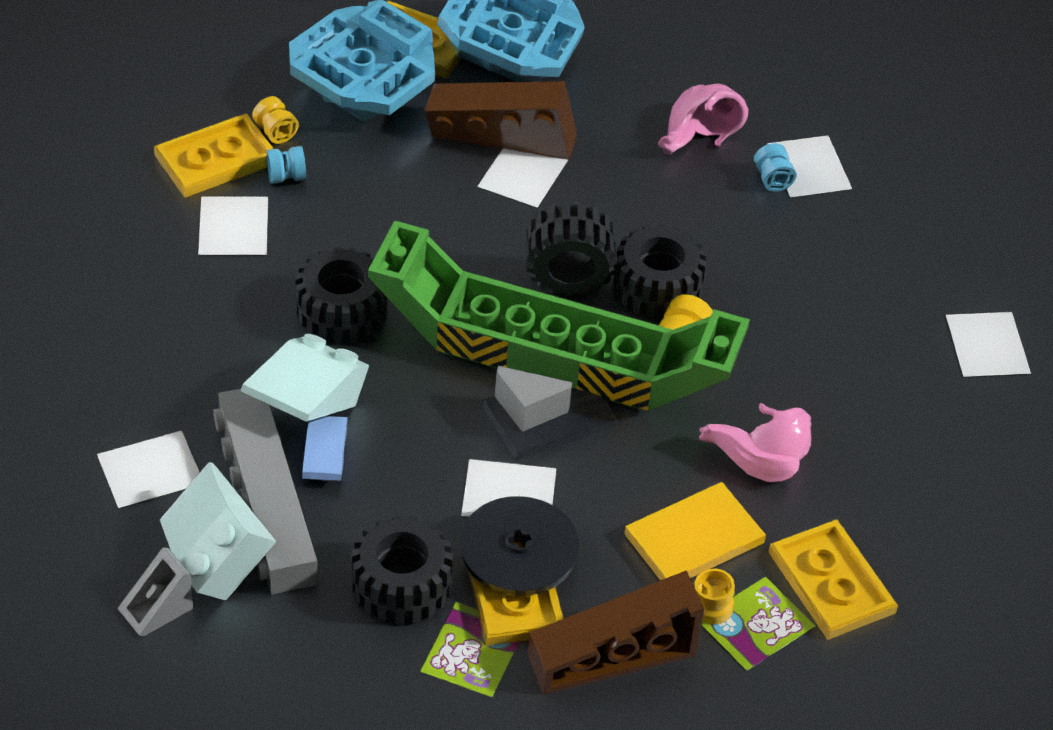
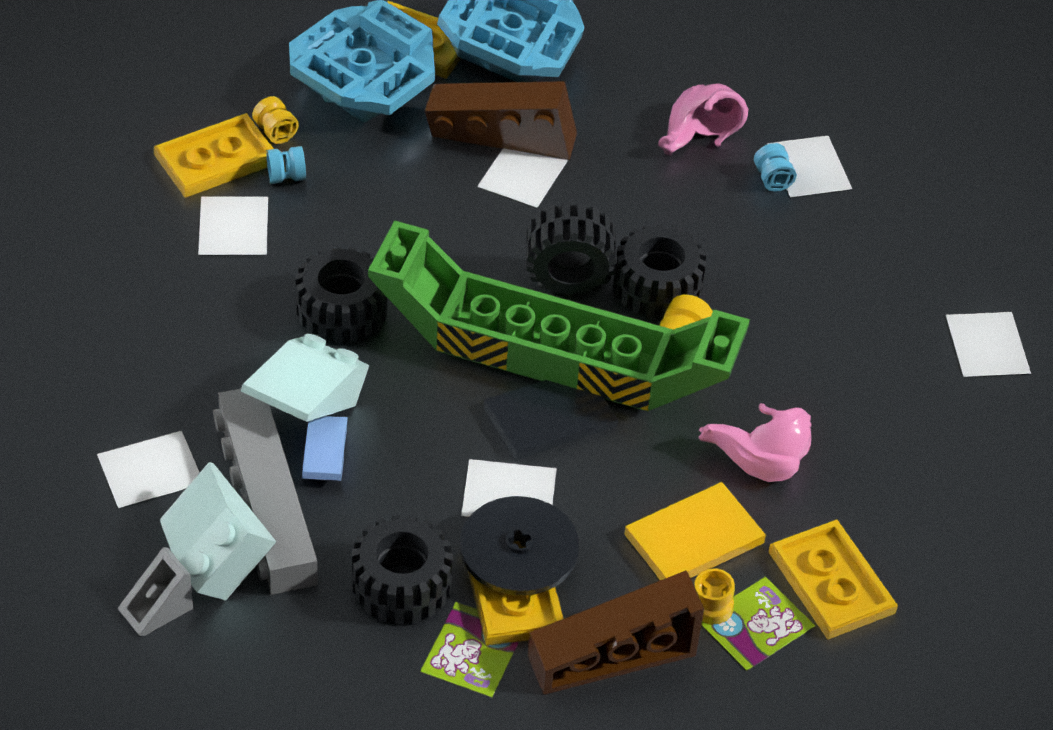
(531, 397): light grey slope -> none

